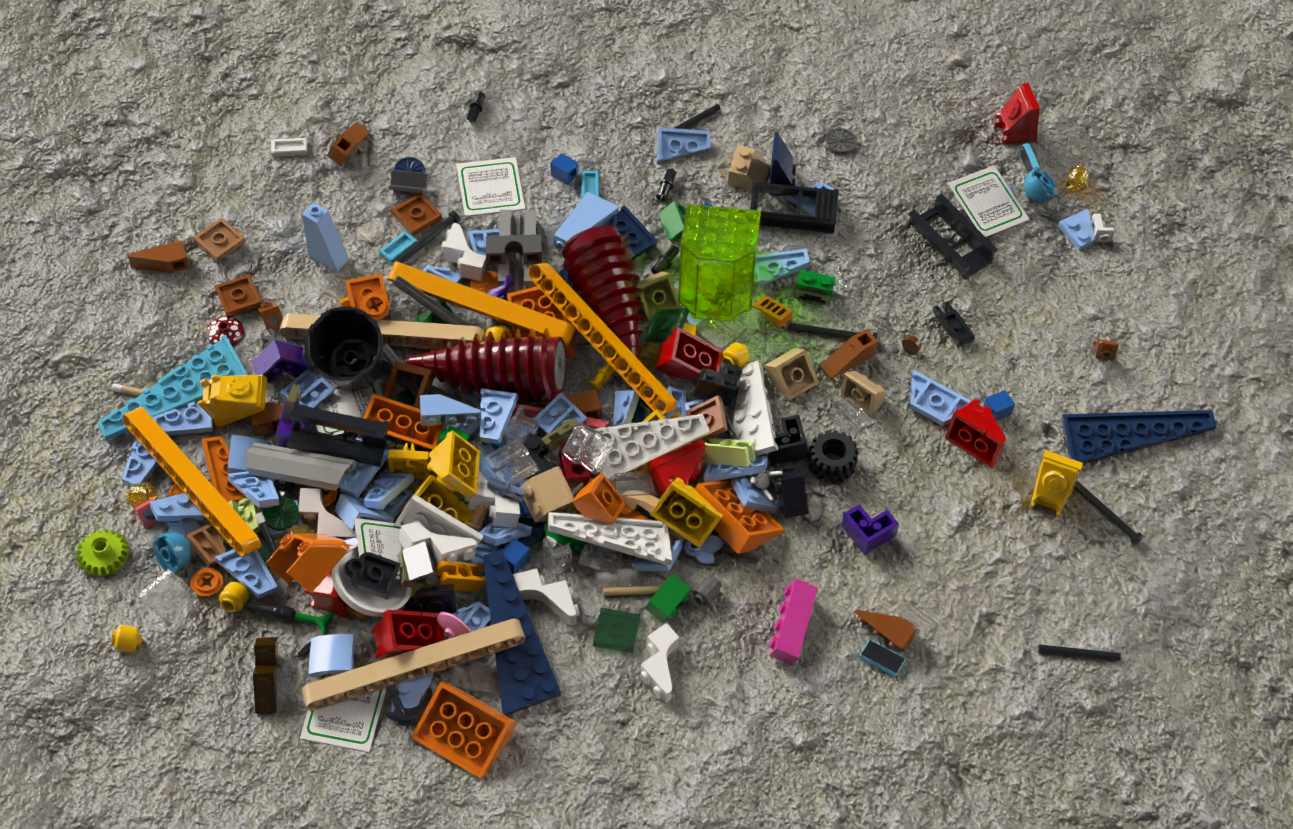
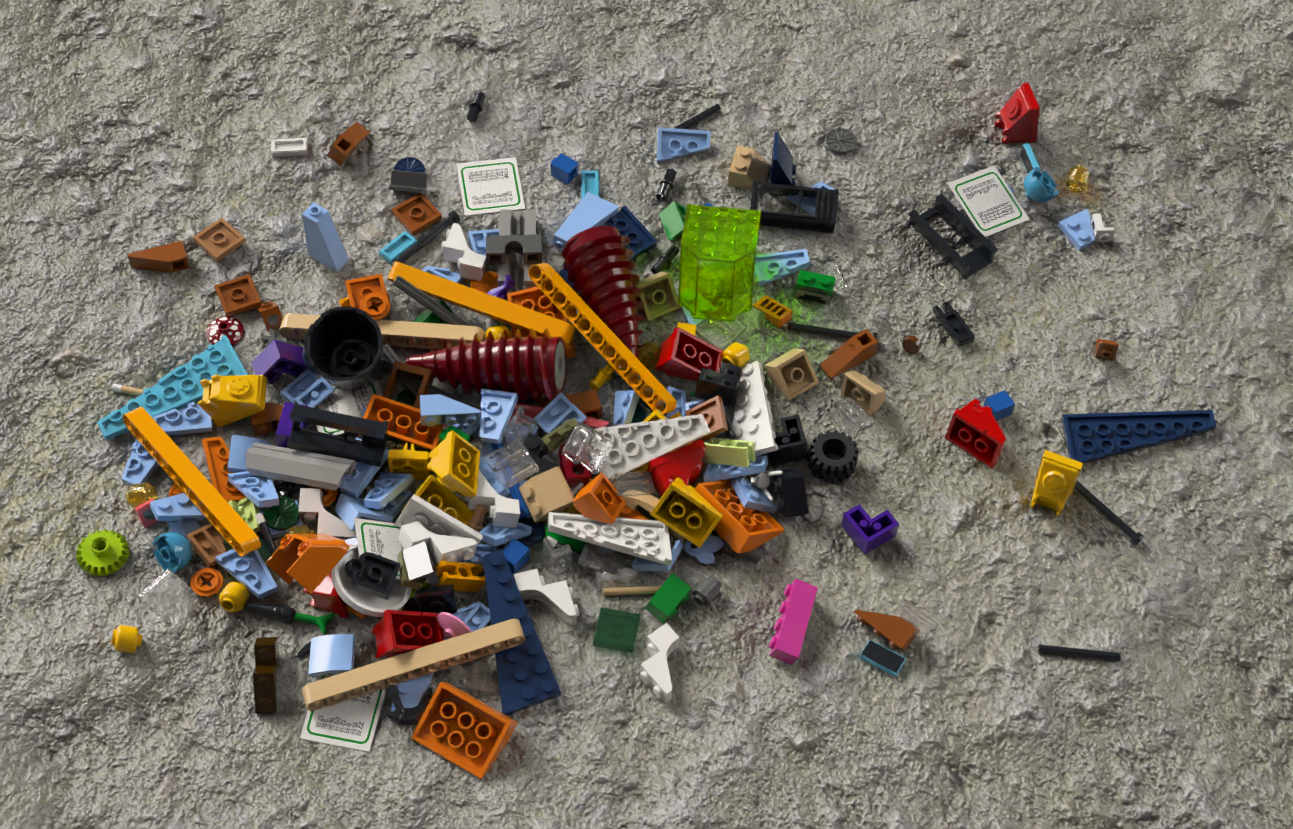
(294, 396): olive wing -> none
(506, 488): sand blue axle -> none
(665, 322): clear green tile -> none
(934, 399): light blue wing -> none

